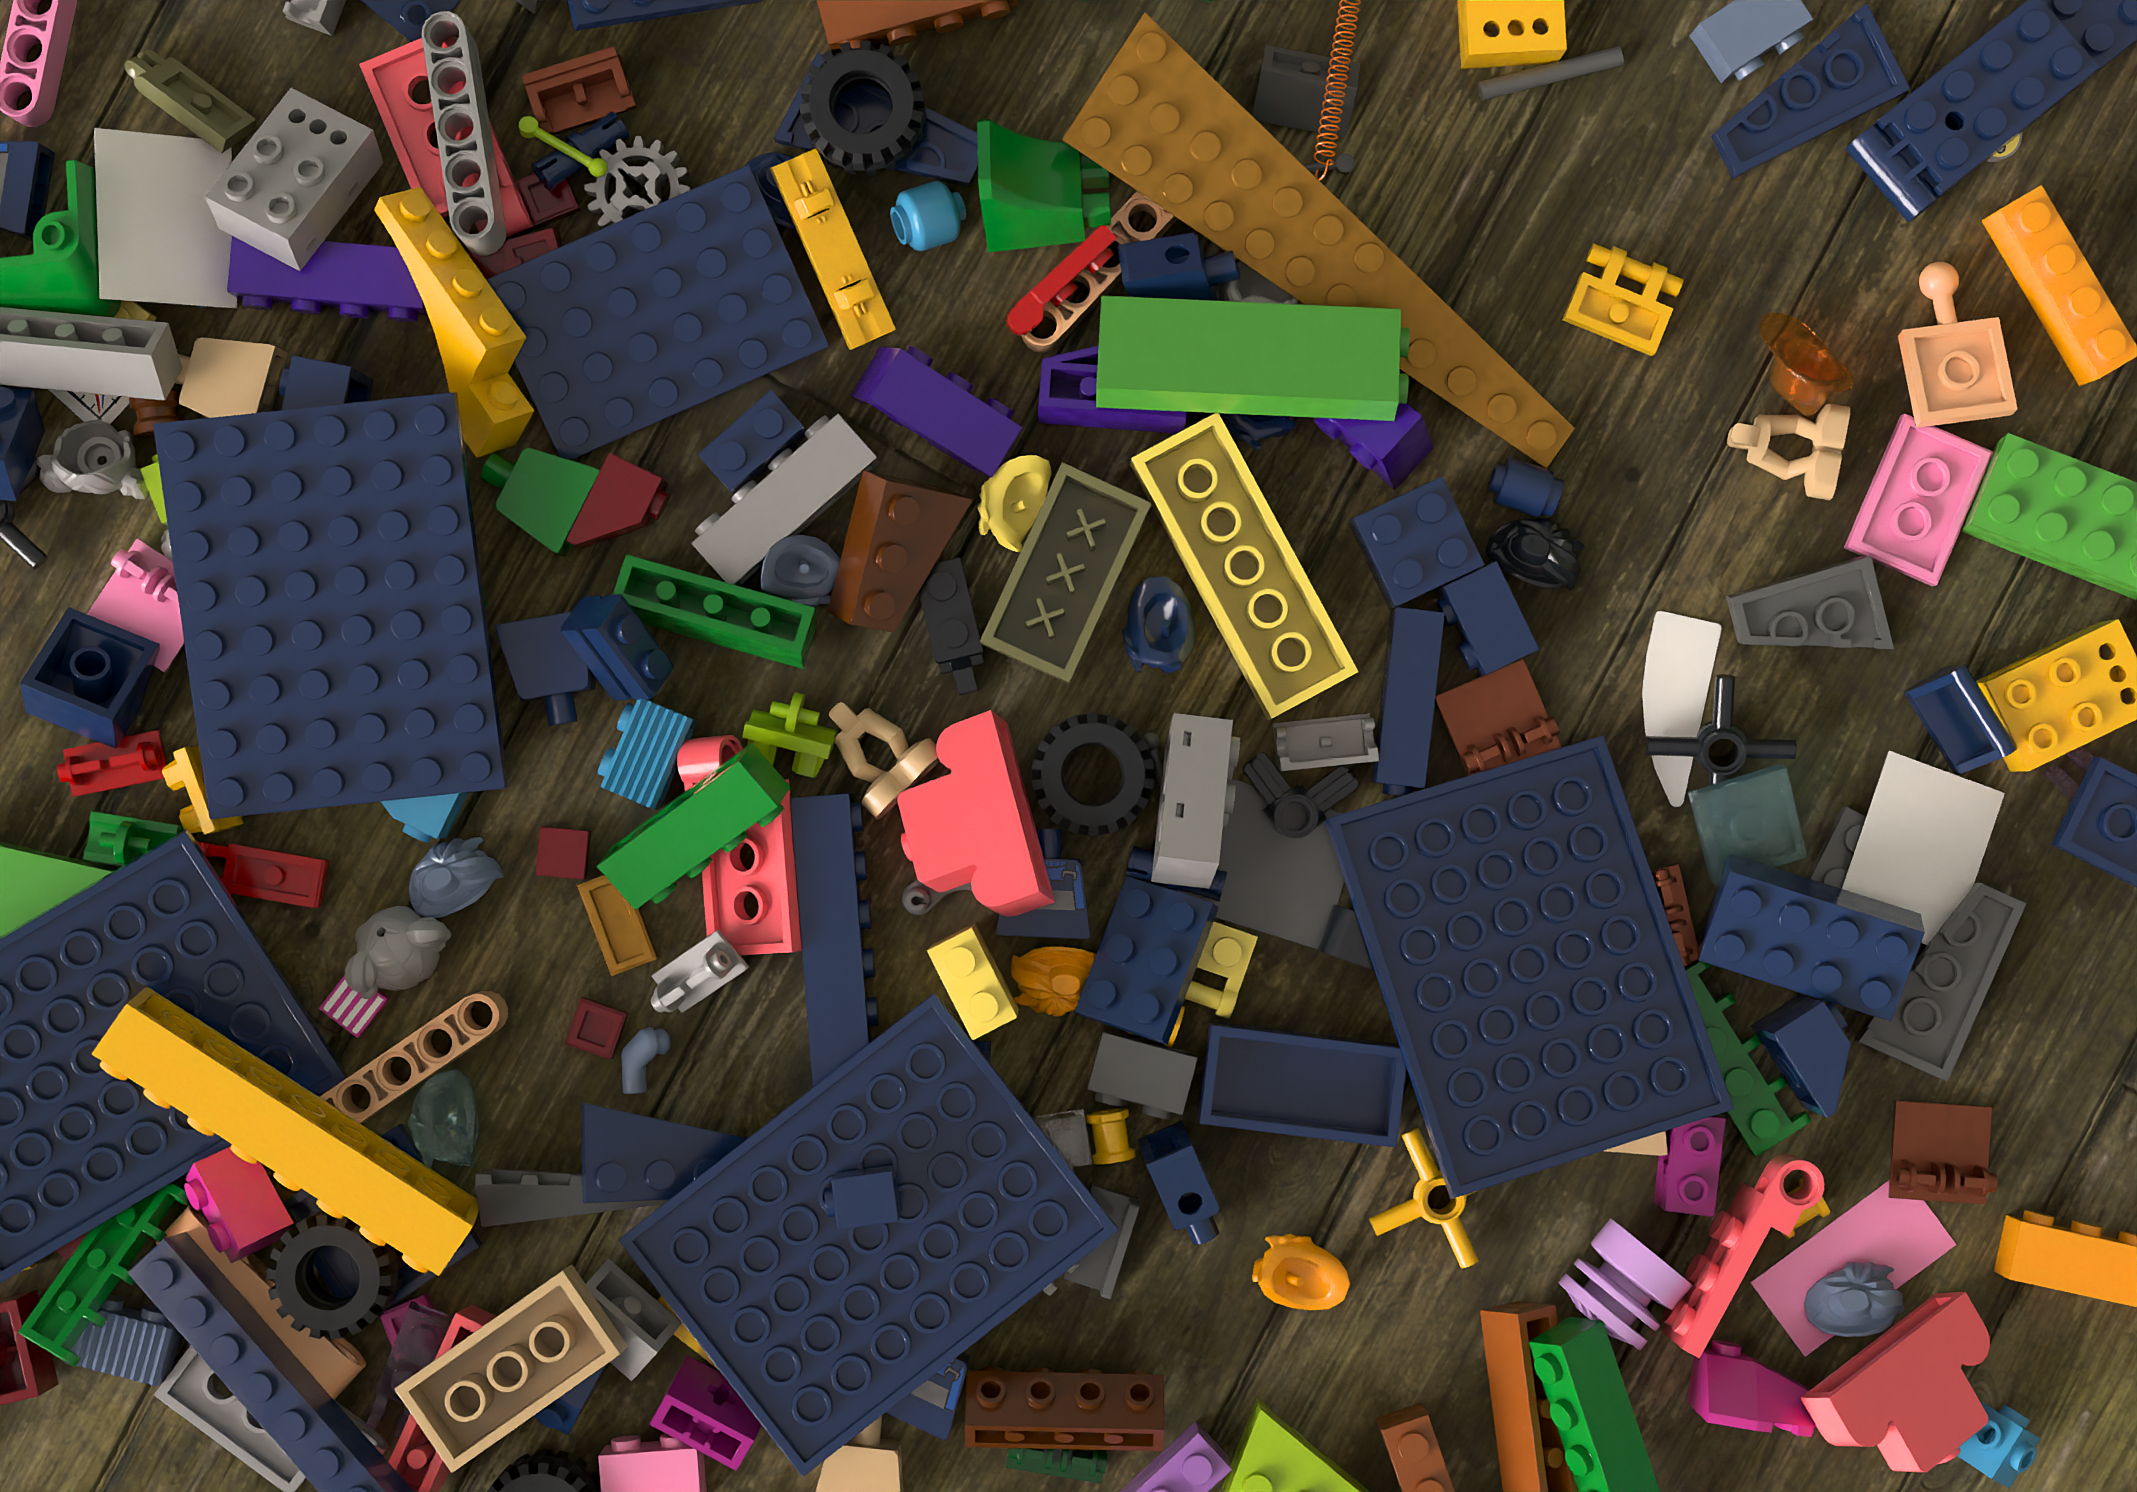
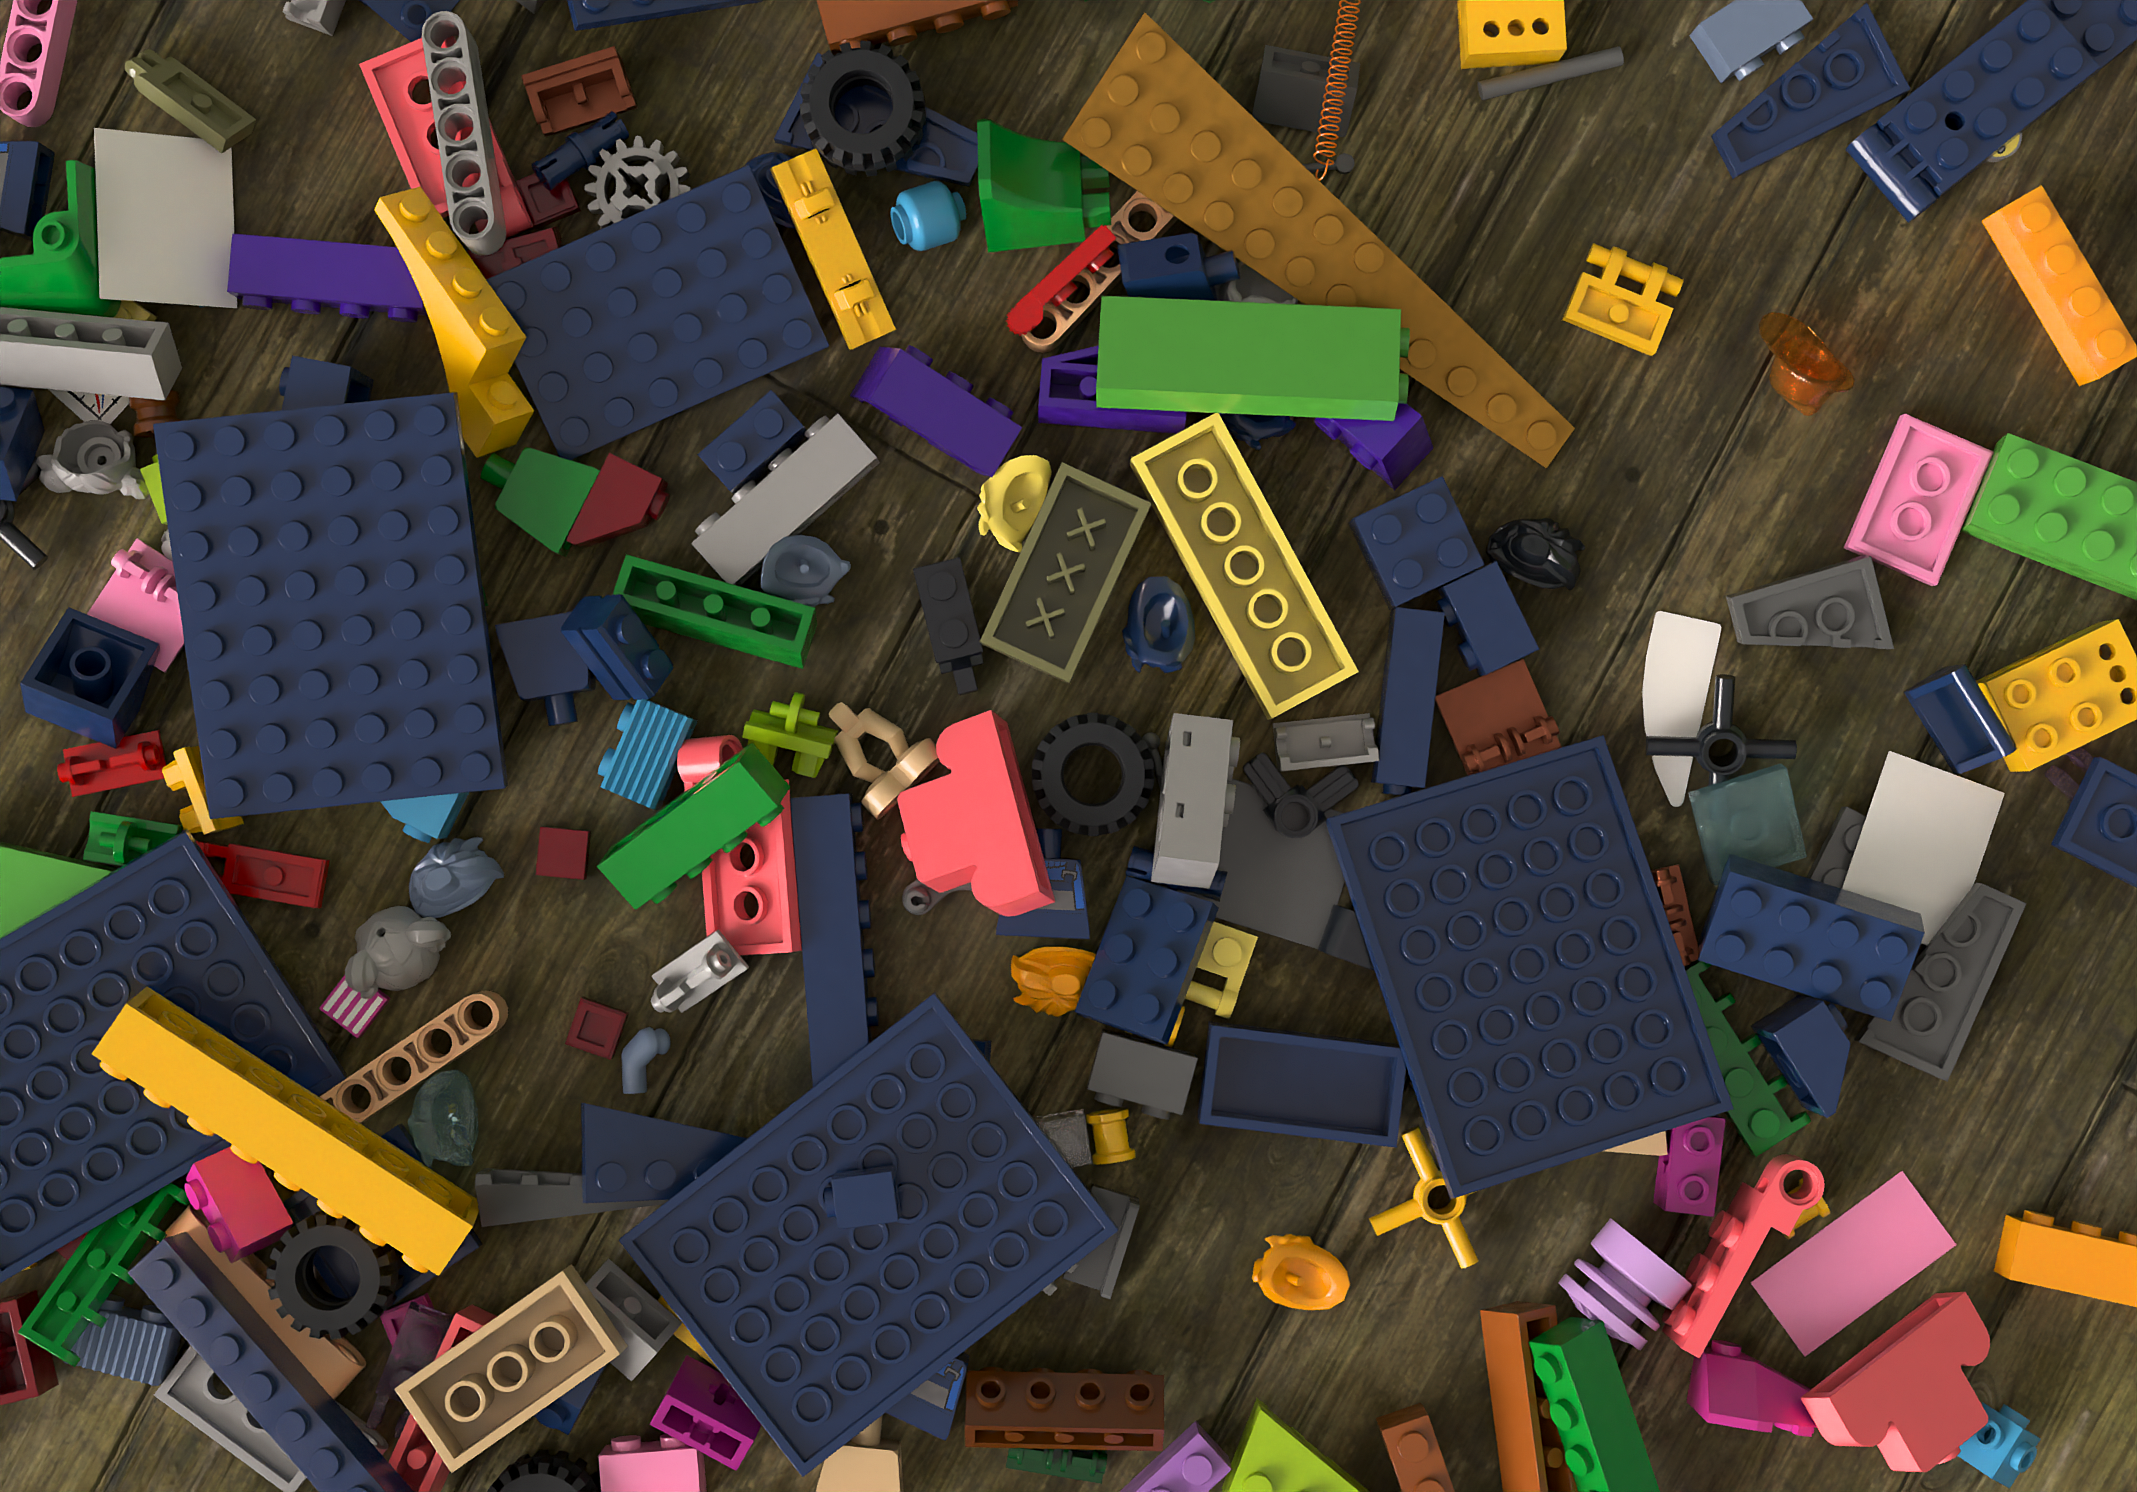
(230, 377): tan torso -> none
(295, 179): light grey piece -> none
(529, 128): lime hinge -> none
(617, 926): pearl gold tile -> none
(892, 547): reddish brown wedge -> none
(973, 981): light yellow brick -> none
(1181, 1181): dark blue torso -> none
(1525, 487): dark blue brick -> none
(1820, 467): tan piece -> none
(1854, 1301): sand blue hat -> none
(1941, 1153): copper hinge -> none
(1955, 367): light nougat plate -> none

